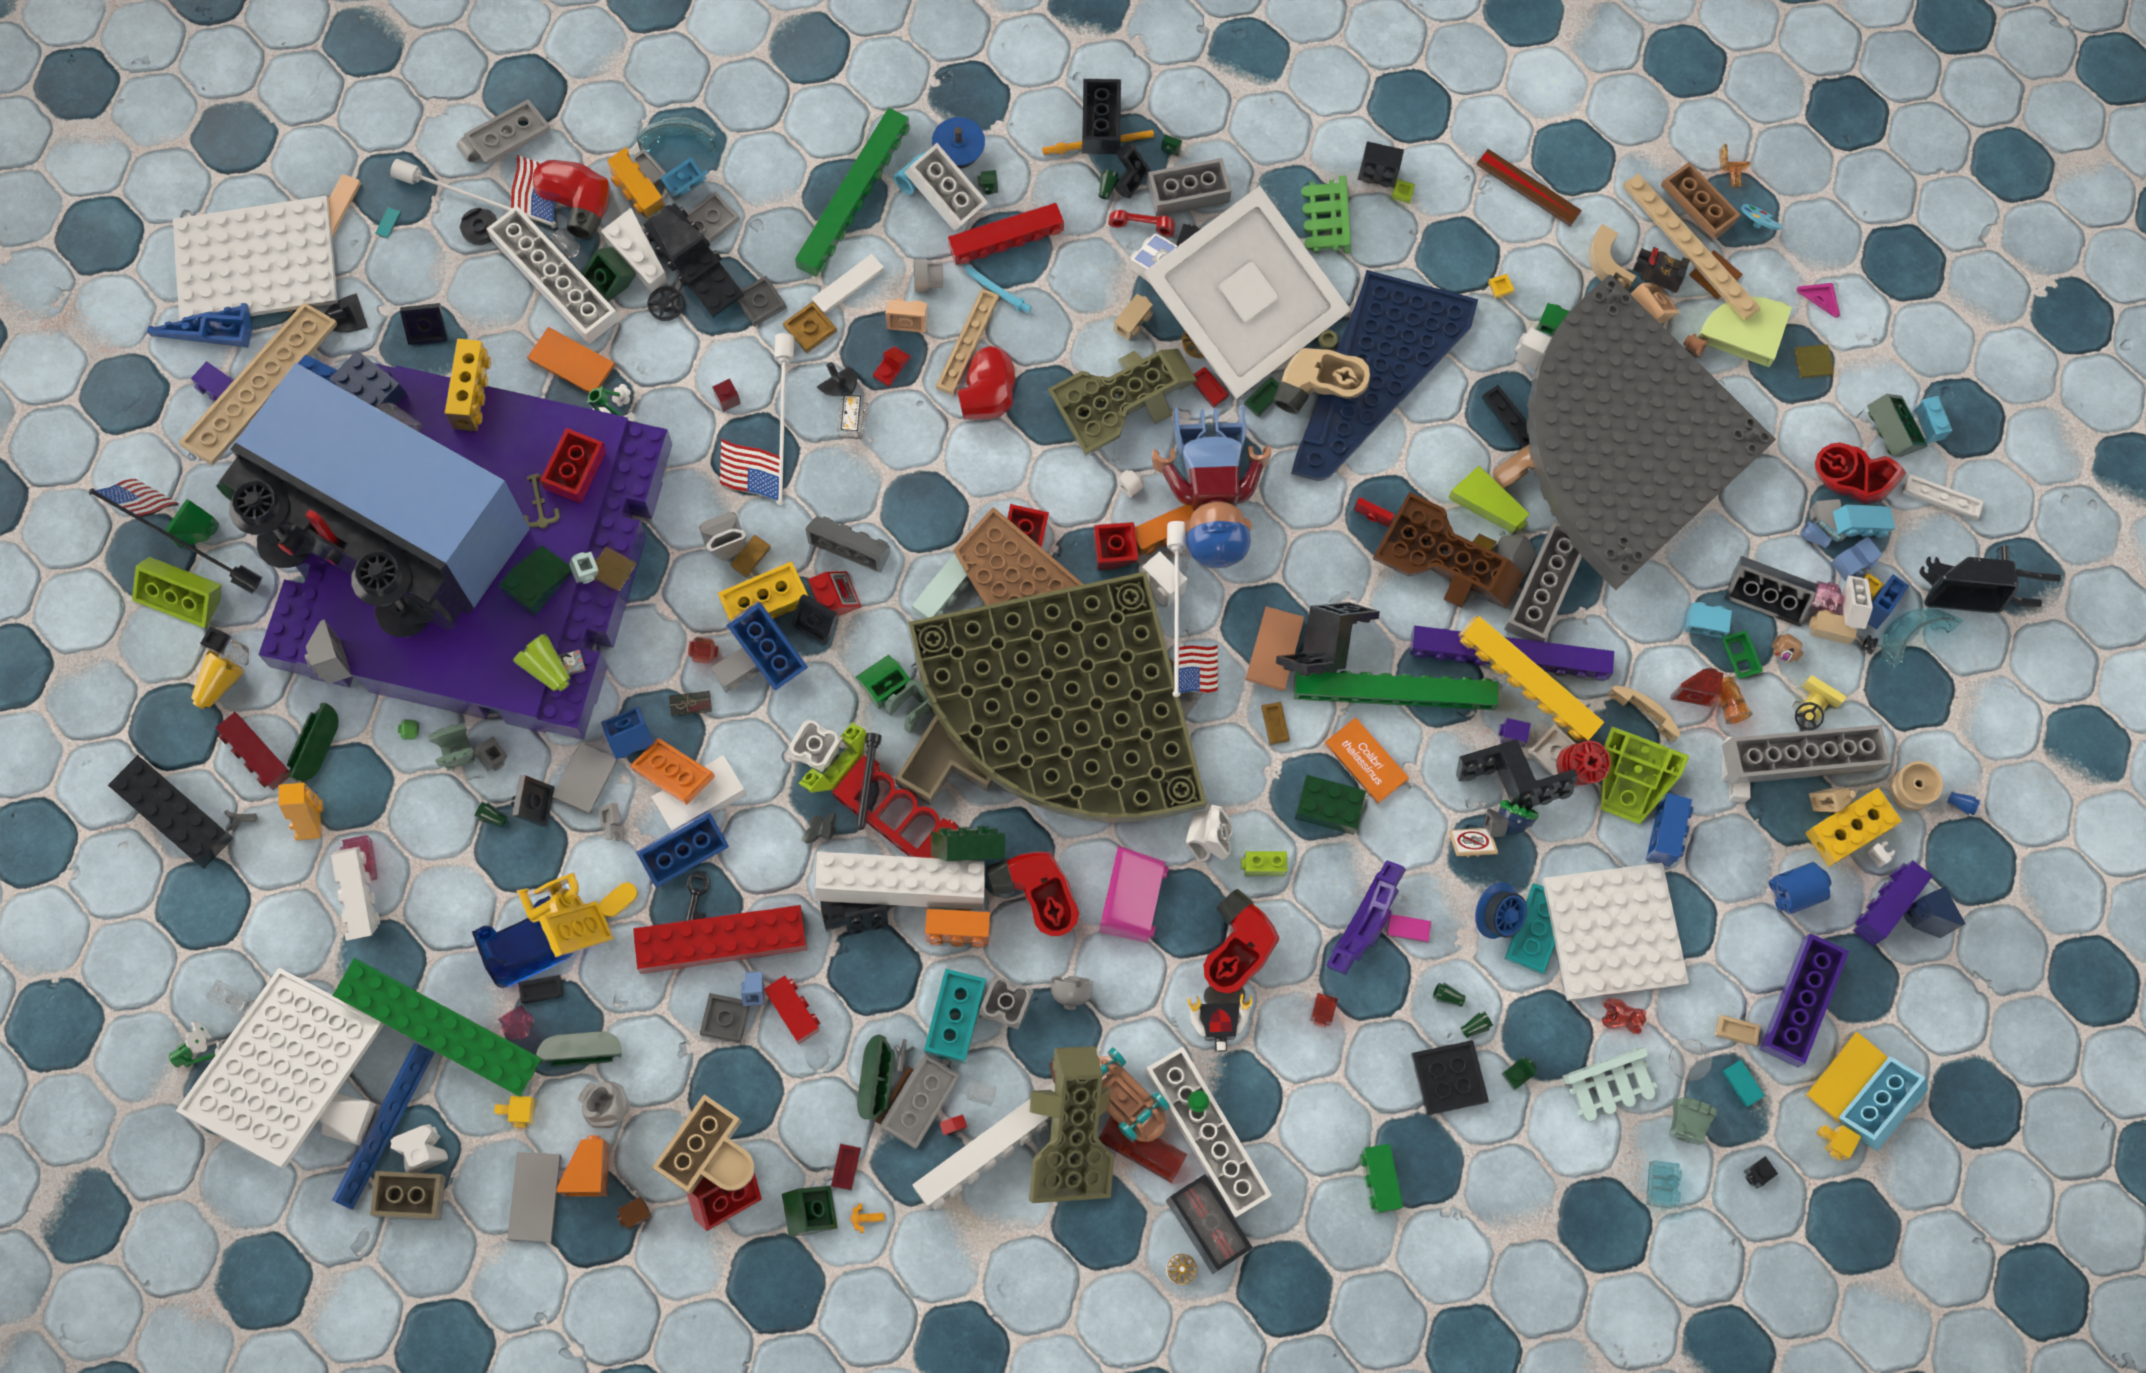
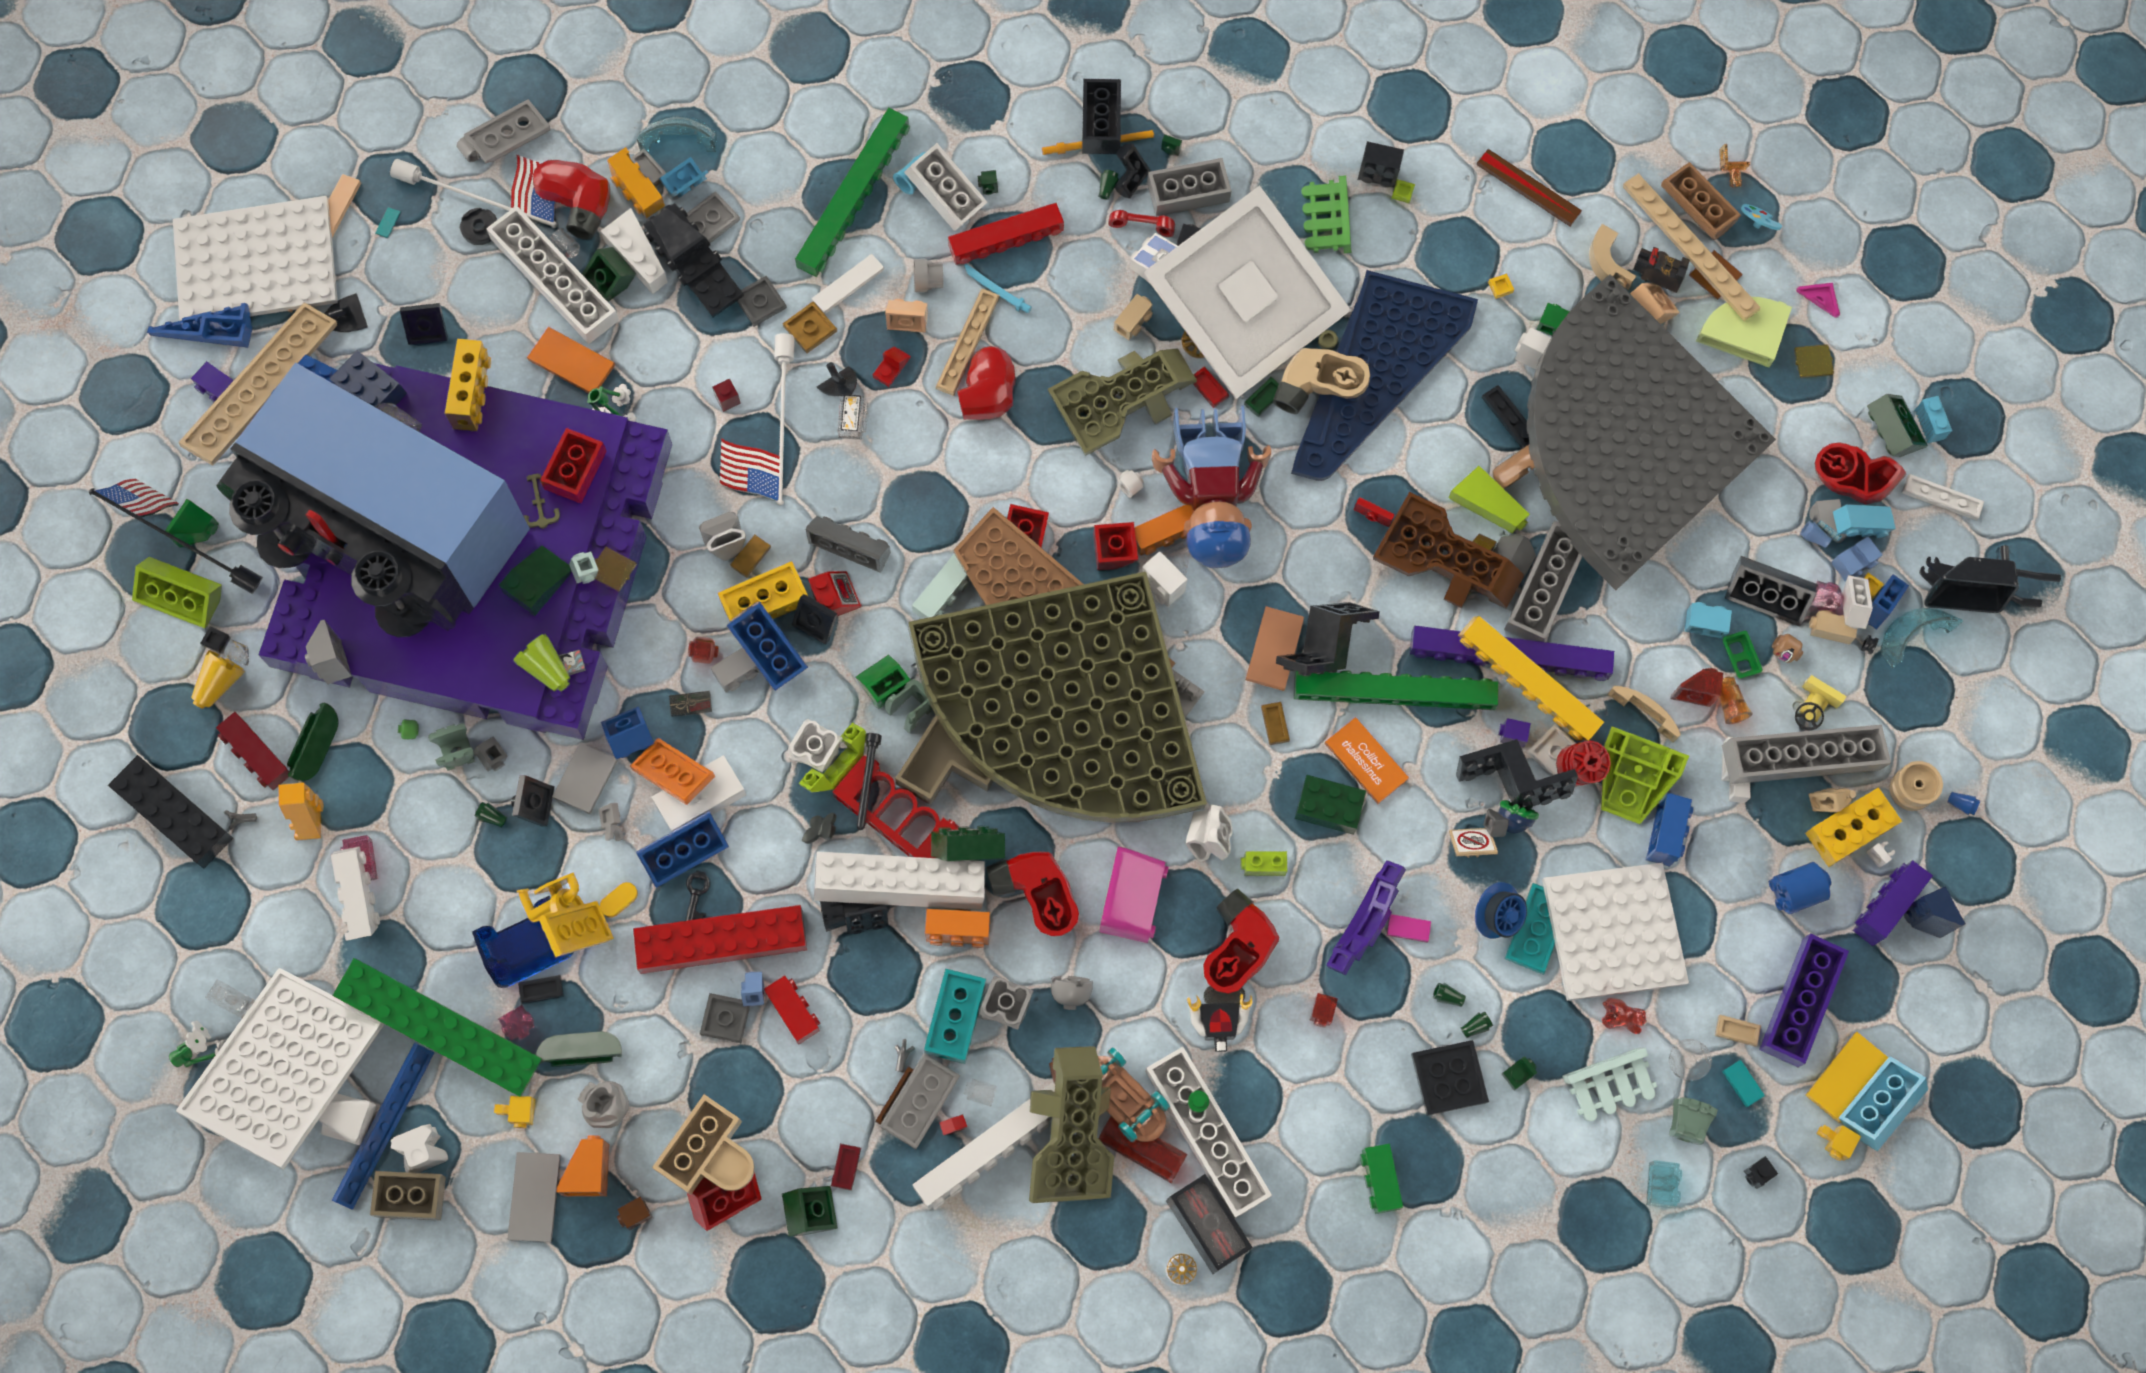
(665, 303): black wheel -> none
(857, 1218): light orange piece -> none
(875, 1078): dark green brick -> none
(960, 140): blue piece -> none
(1194, 665): flag -> none
(1695, 345): nougat brick -> none

